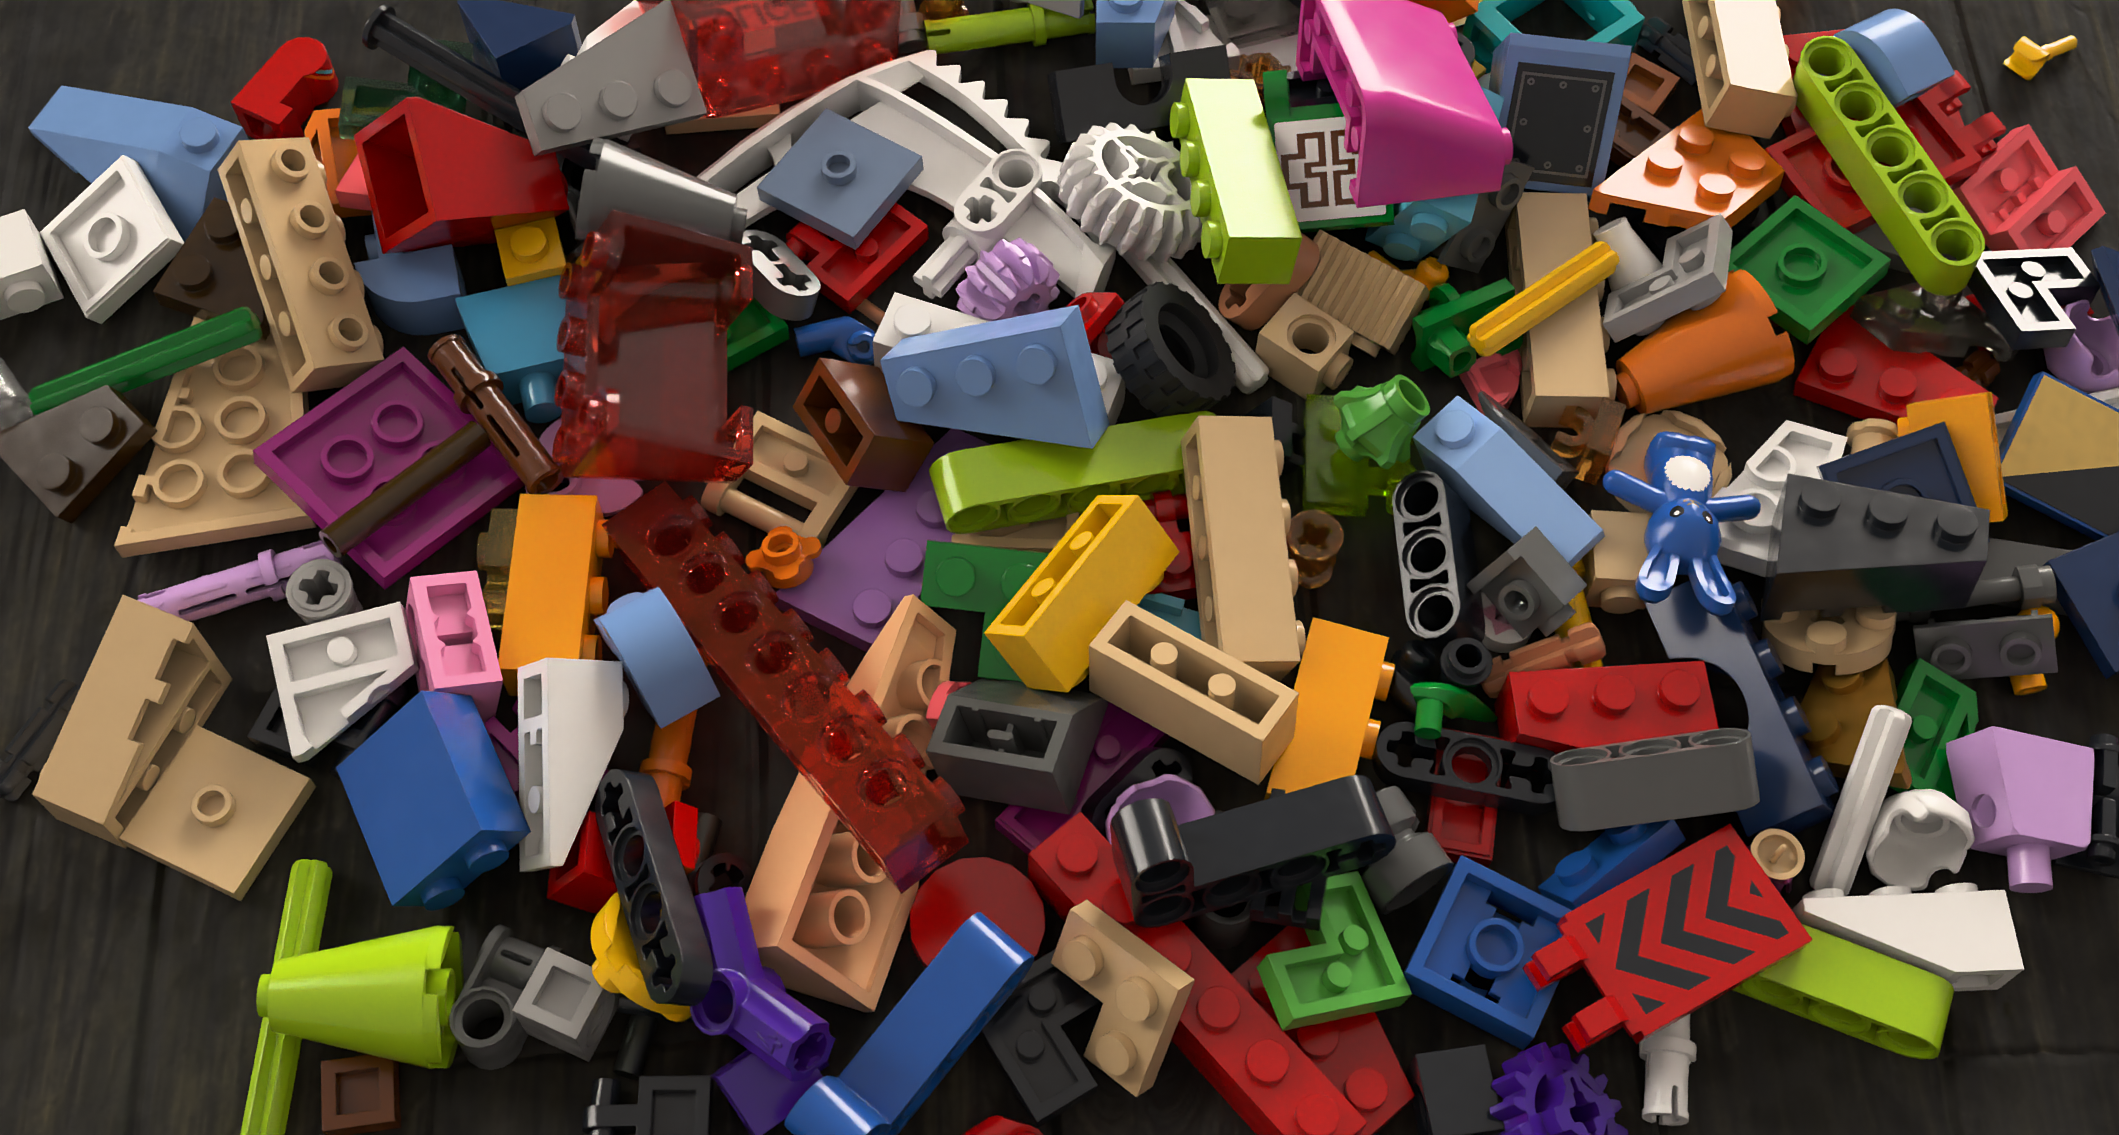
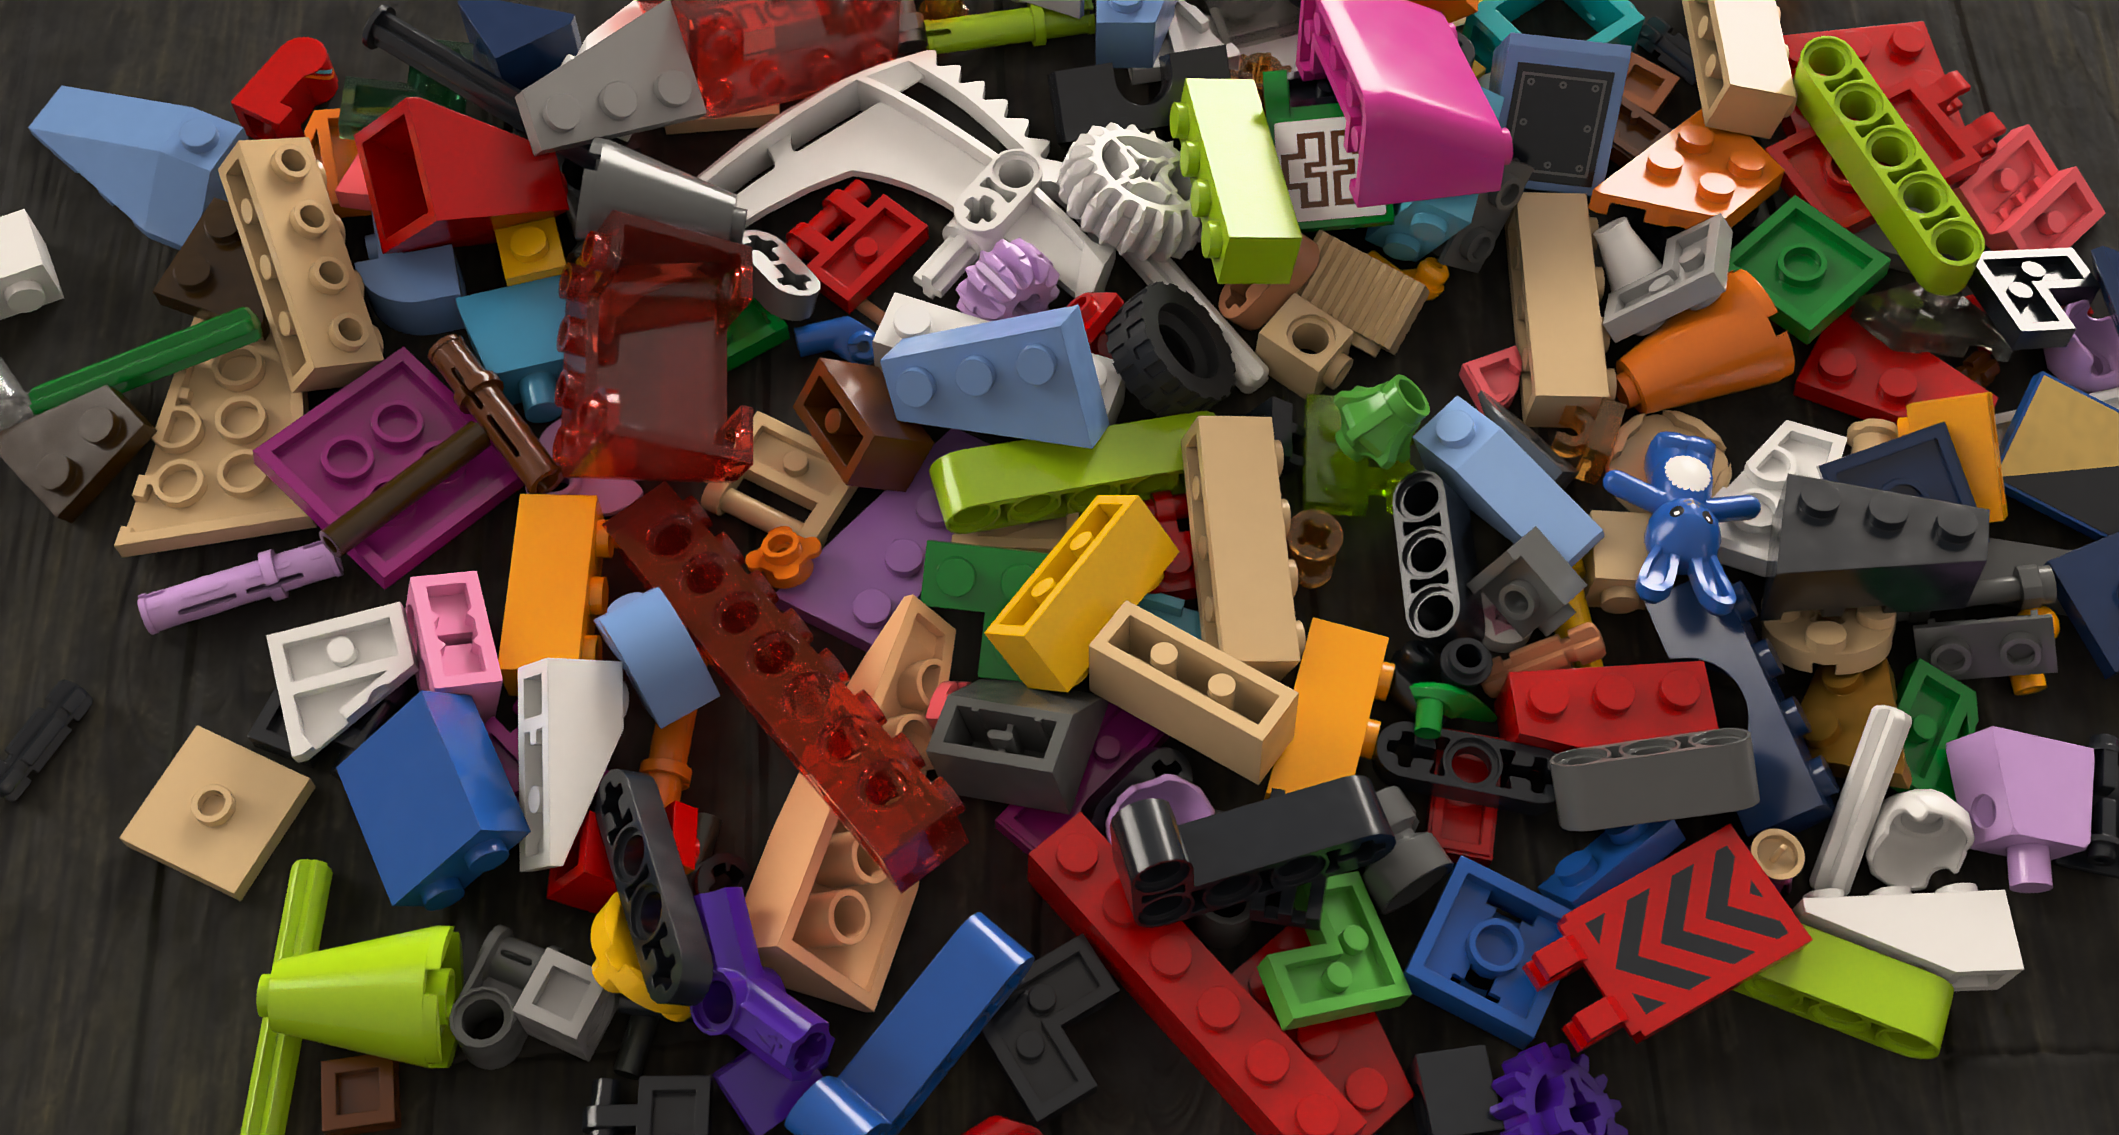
(112, 239): white plate -> none
(130, 718): tan wedge -> none
(321, 591): light grey bush -> none
(494, 557): clear yellow plate -> none
(840, 178): sand blue plate -> none
(972, 887): red tile -> none
(1138, 992): tan plate -> none
(1444, 326): green hips -> none
(1542, 299): yellow axle -> none
(1667, 1073): white pin -> none
(1899, 54): medium blue brick -> none
(2030, 57): yellow hand -> none

